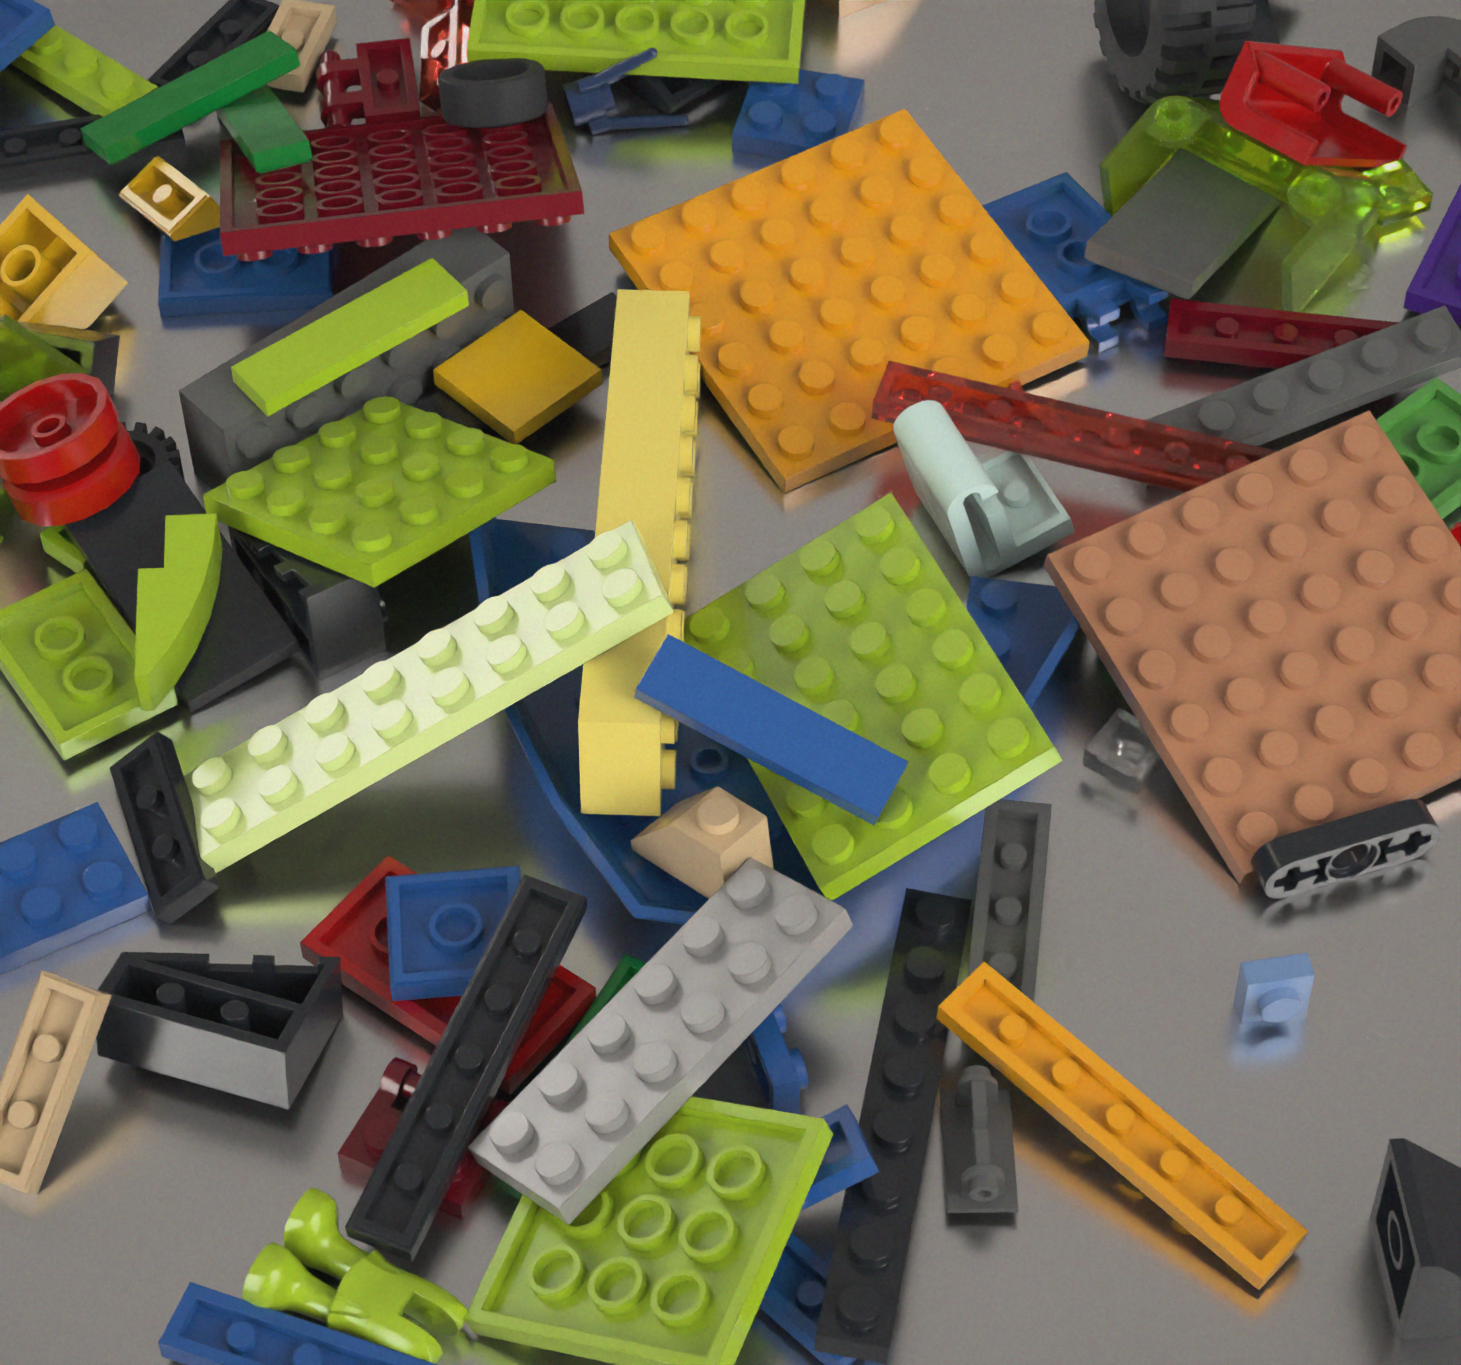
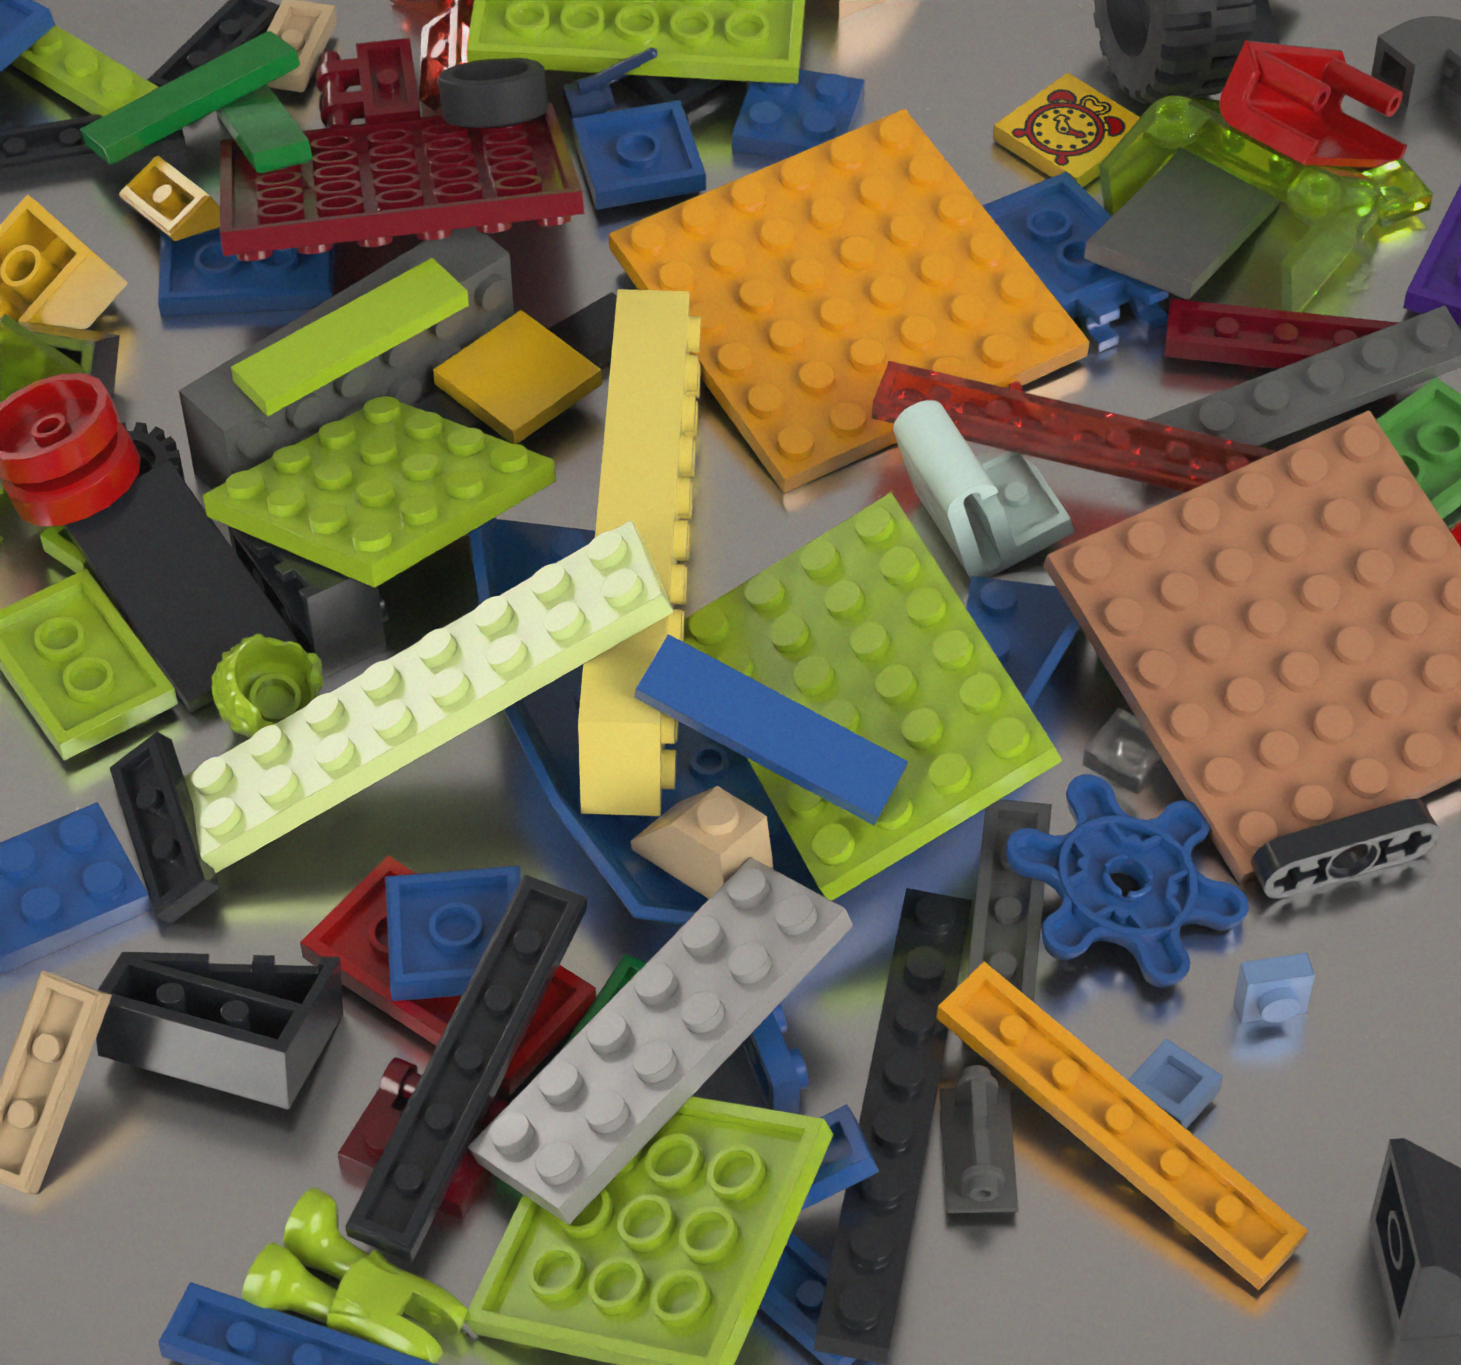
(175, 604): lime slope -> none
(264, 682): none -> lime hair
(638, 154): none -> blue plate
(1065, 129): none -> yellow tile
(1150, 852): none -> blue plate
(1177, 1082): none -> medium blue plate

